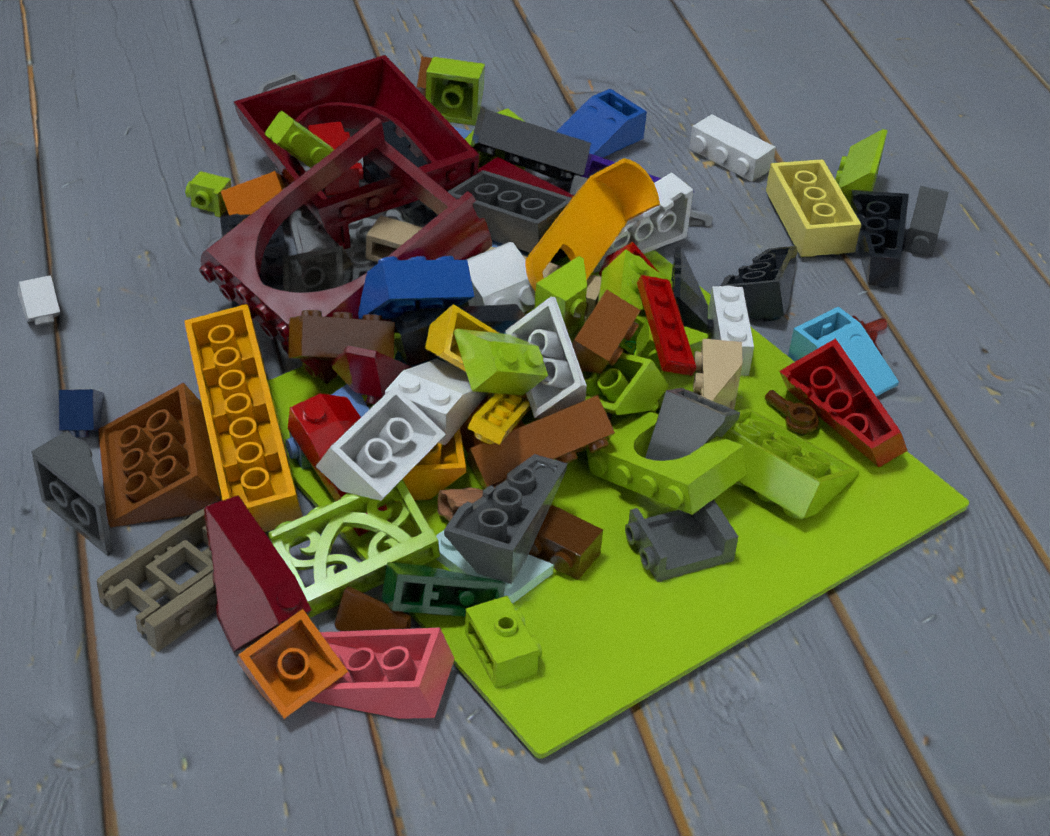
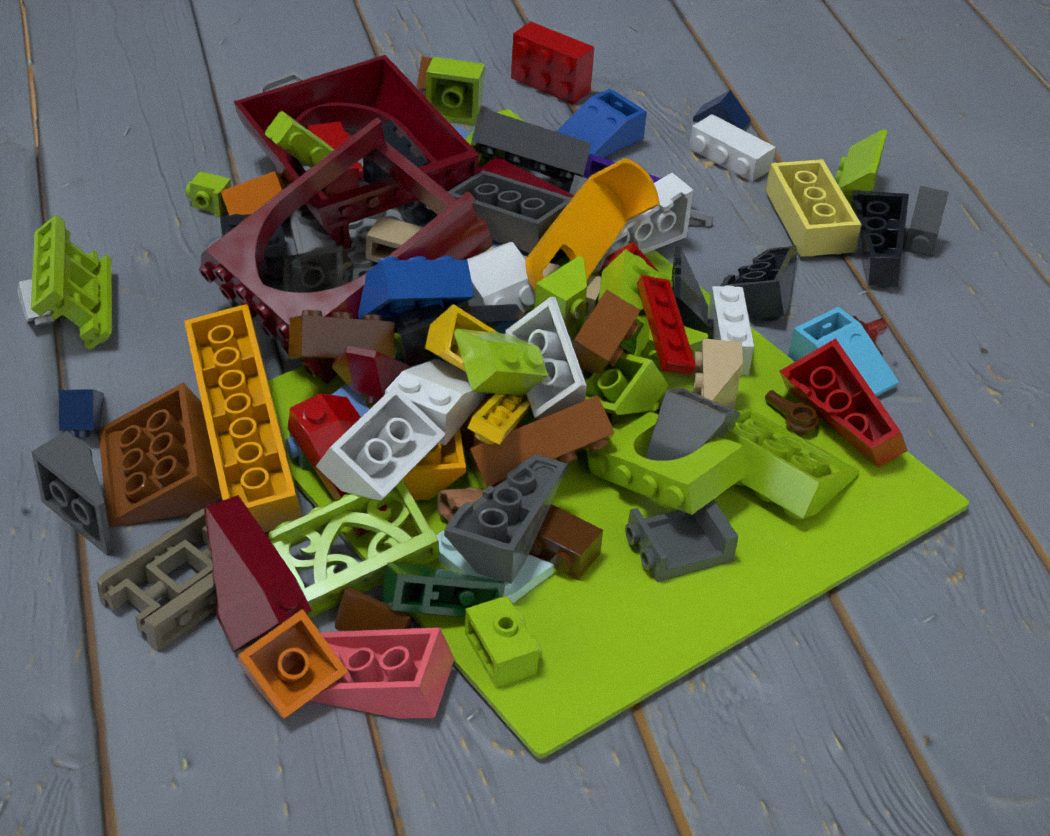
(71, 283): none -> lime fence
(552, 62): none -> red brick
(726, 108): none -> dark blue slope

